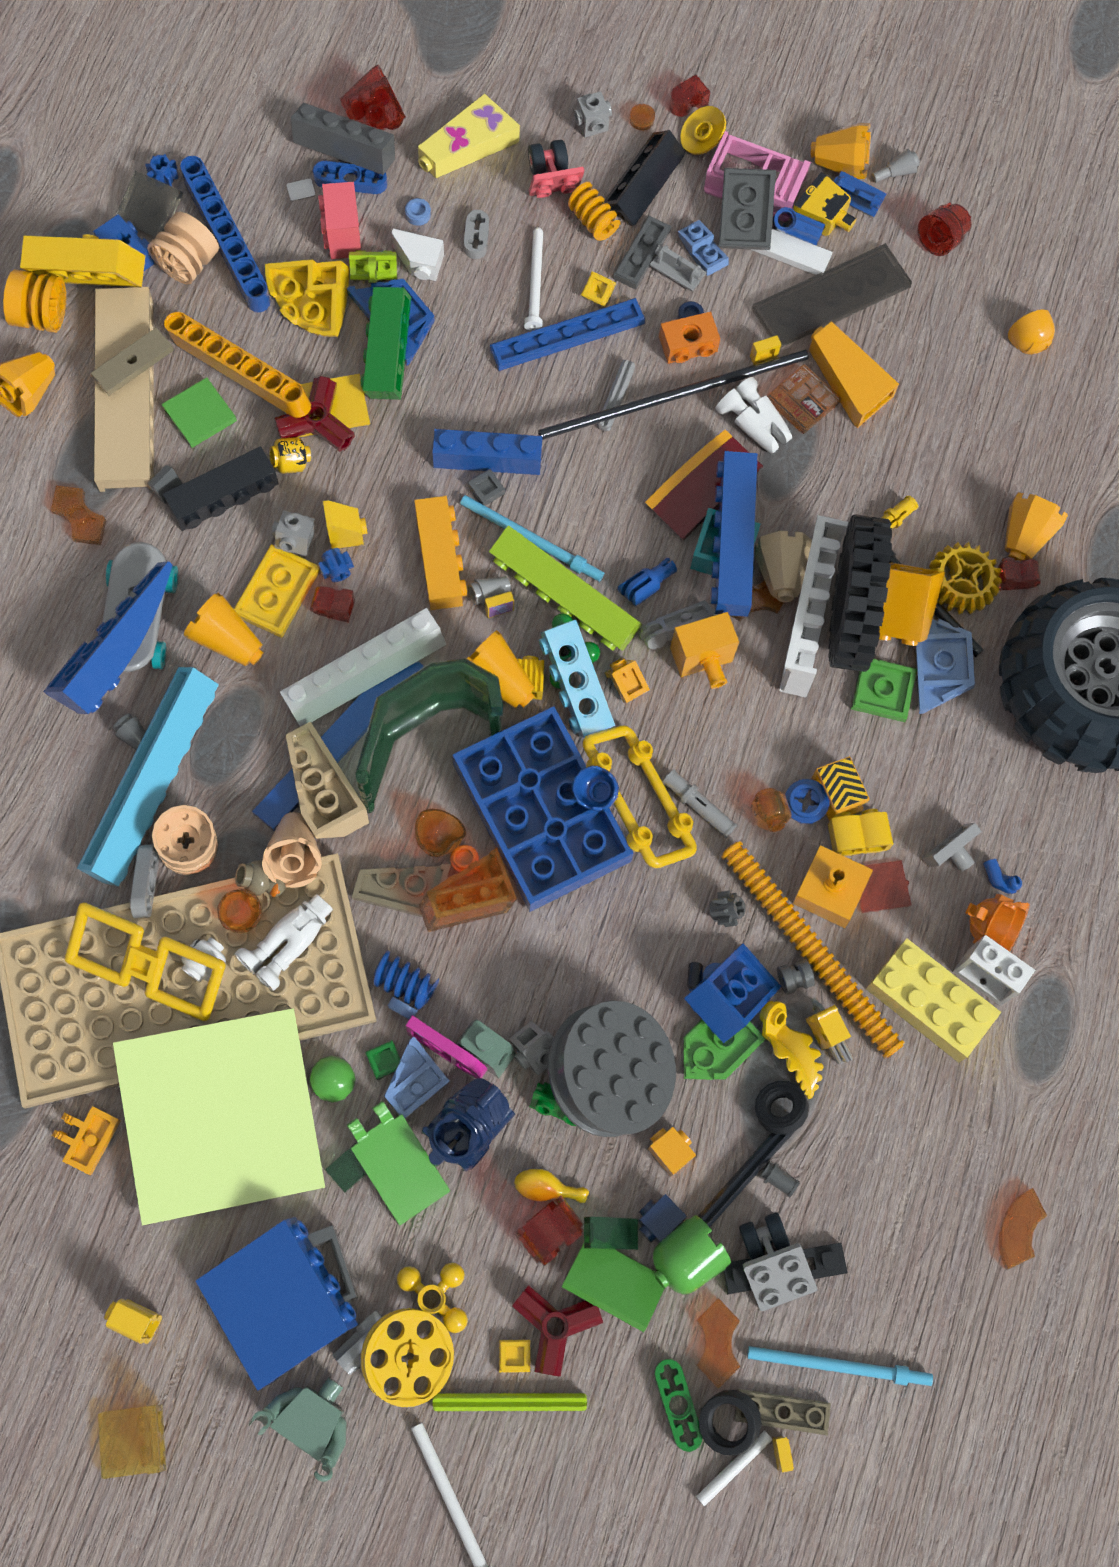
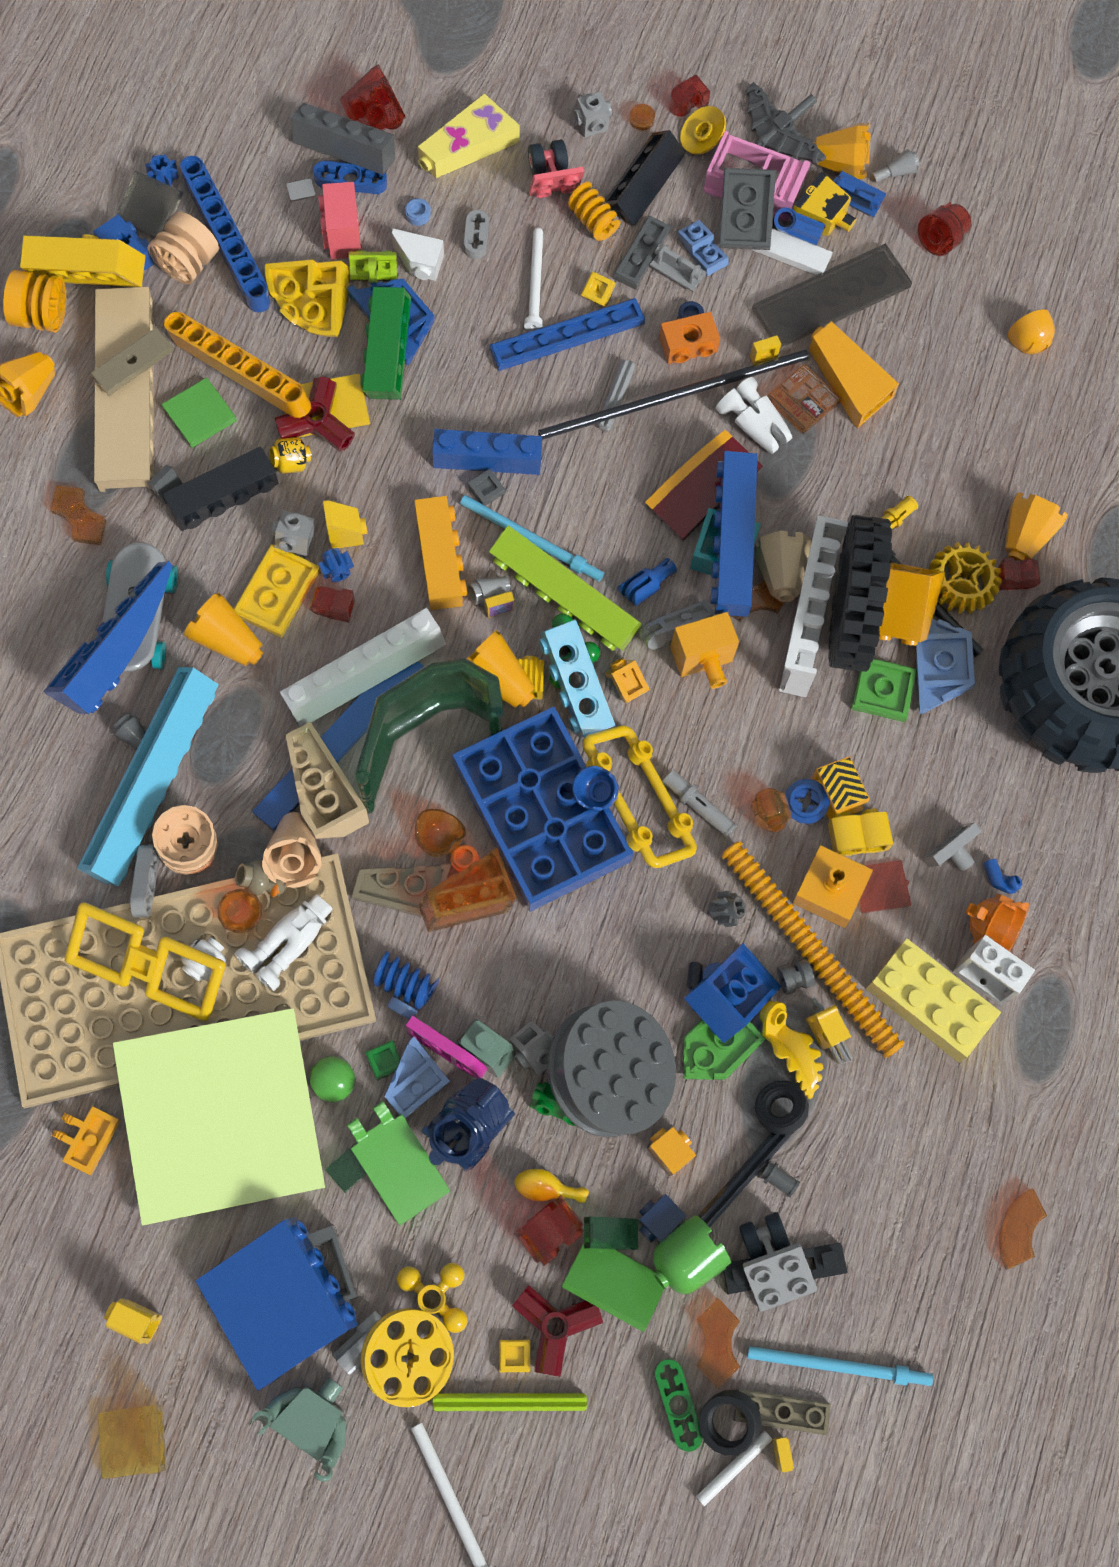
(777, 128): none -> dark grey bar

